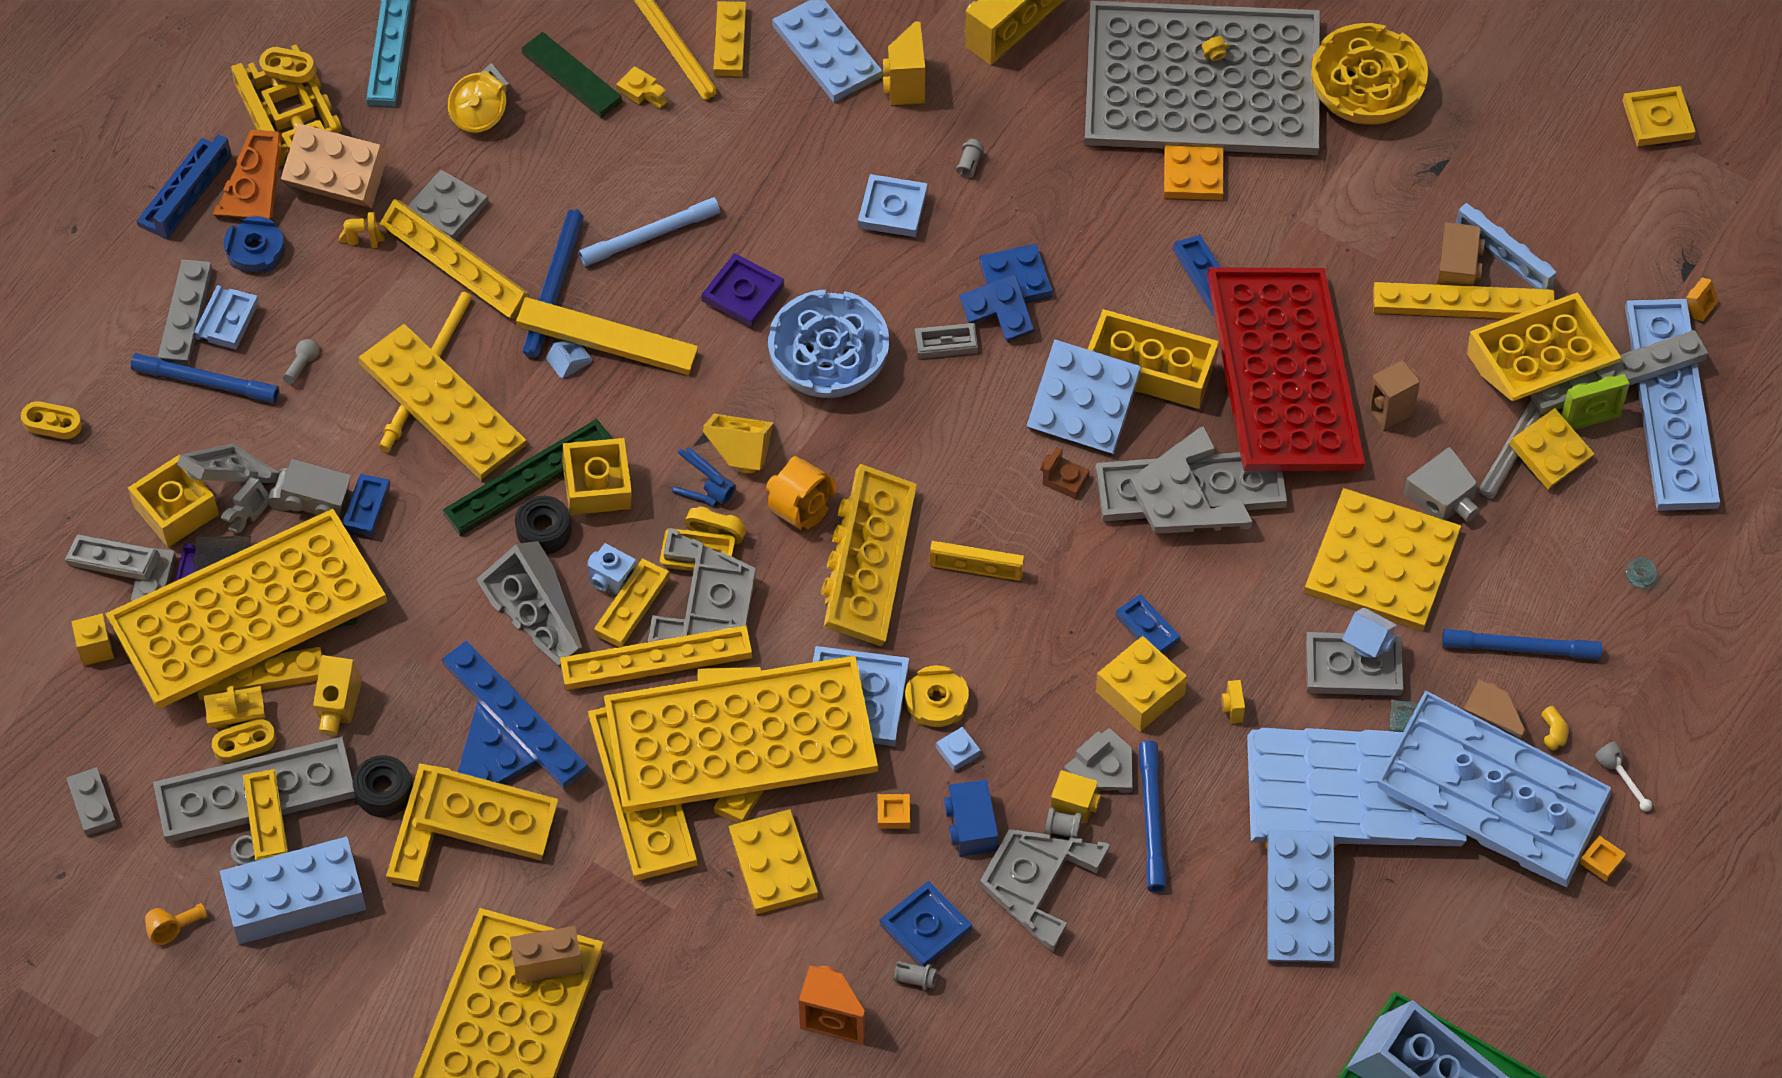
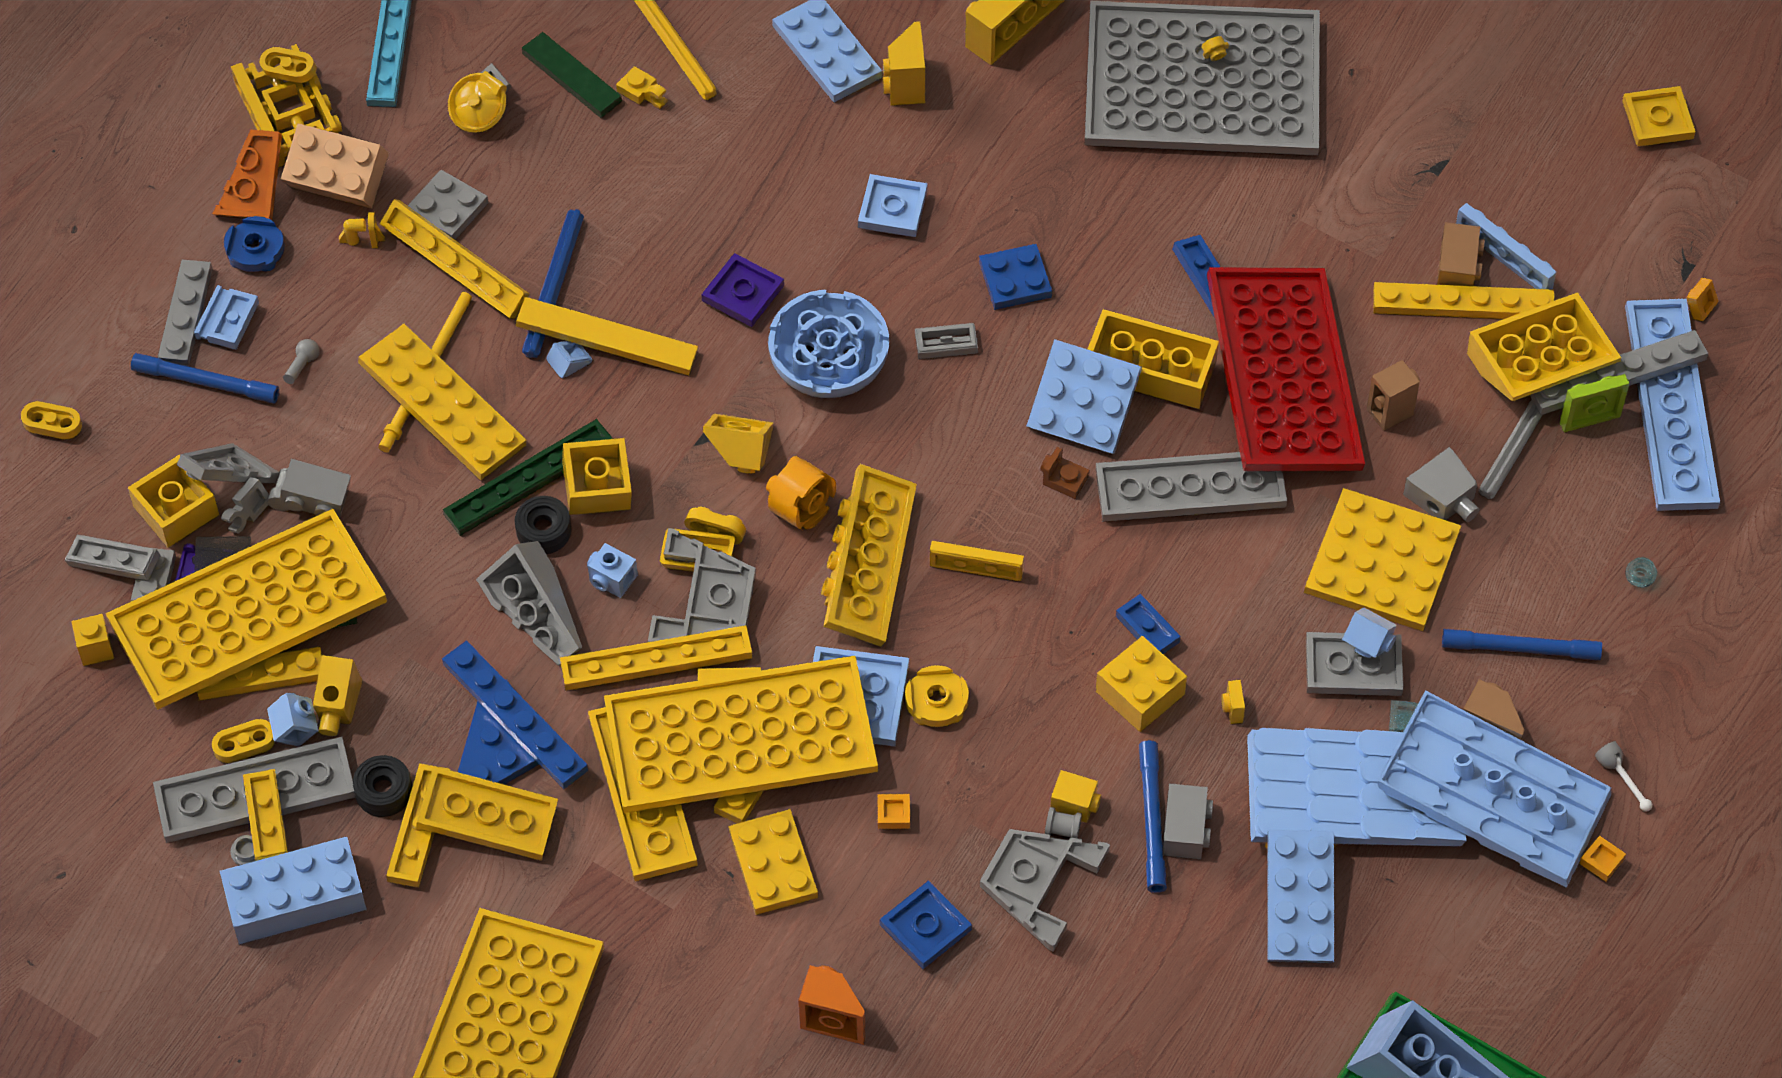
(91, 801): light grey plate -> none
(165, 927): light orange bar -> none
(189, 189): blue fence -> none
(234, 707): yellow hips -> none
(292, 719): none -> light blue brick
(366, 505): blue plate -> none
(546, 954): medium nougat brick -> none
(607, 248): light blue piece -> none
(631, 603): yellow plate -> none
(717, 486): blue plant -> none
(729, 39): yellow plate -> none
(916, 975): light grey pin -> none
(958, 749): light blue plate -> none
(972, 152): light grey pin -> none
(972, 818): blue brick -> none
(1000, 299): blue plate -> none
(1106, 760): light grey plate -> none
(1173, 497): light grey wing -> none
(1186, 821): none -> light grey brick
(1193, 173): light orange plate -> none
(1386, 70): yellow brick -> none
(1551, 448): yellow plate -> none
(1558, 729): yellow arm -> none

